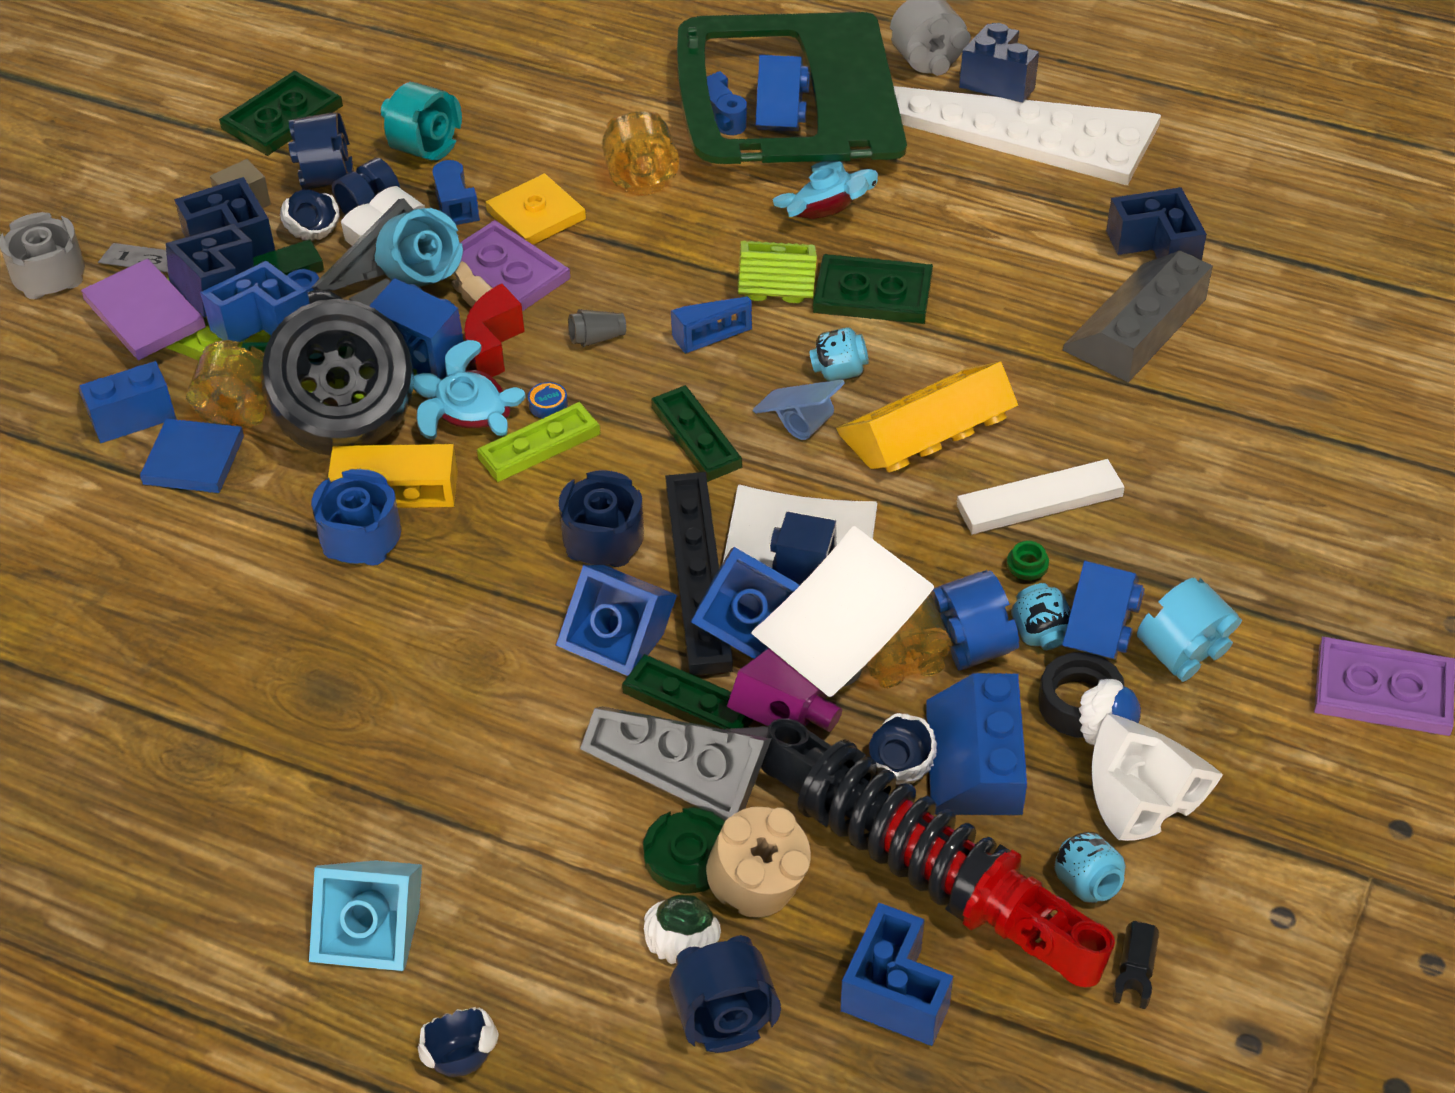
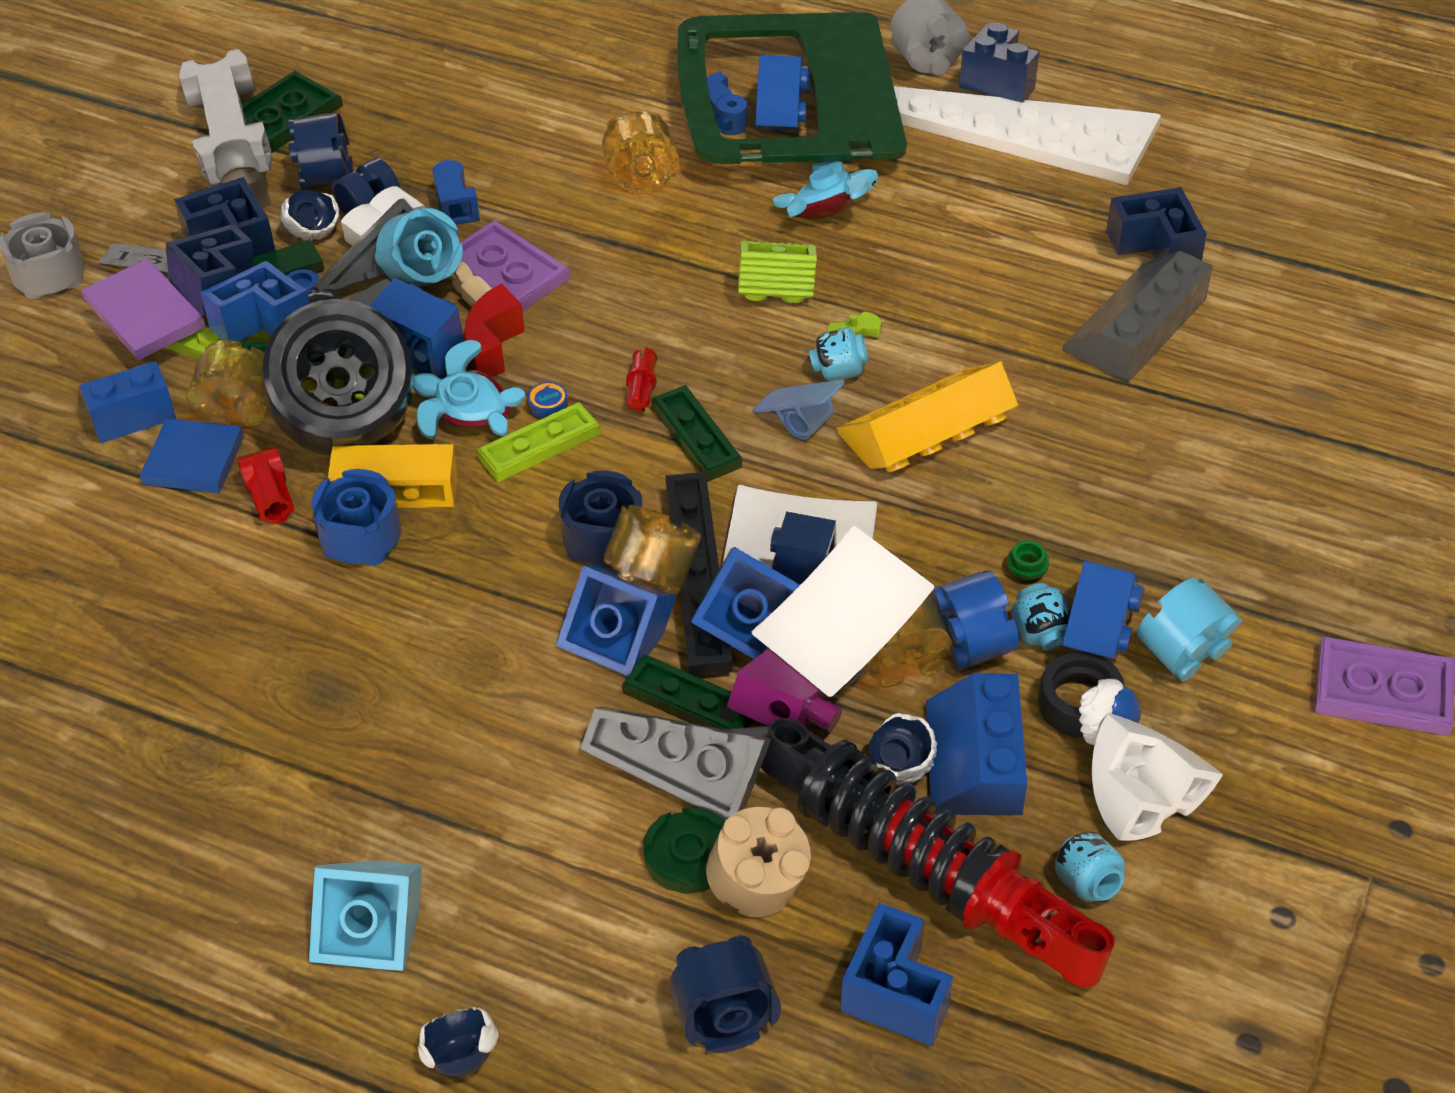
(230, 141): none -> light grey piece
(266, 479): none -> red piece
(421, 120): teal brick -> none
(536, 209): yellow plate -> none
(592, 326): dark grey cone -> none
(641, 379): none -> red axle
(651, 548): none -> clear yellow brick
(679, 924): hair -> none
(698, 326): blue slope -> none
(865, 324): none -> lime piece
(873, 288): dark green tile -> none
(1040, 496): white tile -> none
(1137, 961): black bar -> none

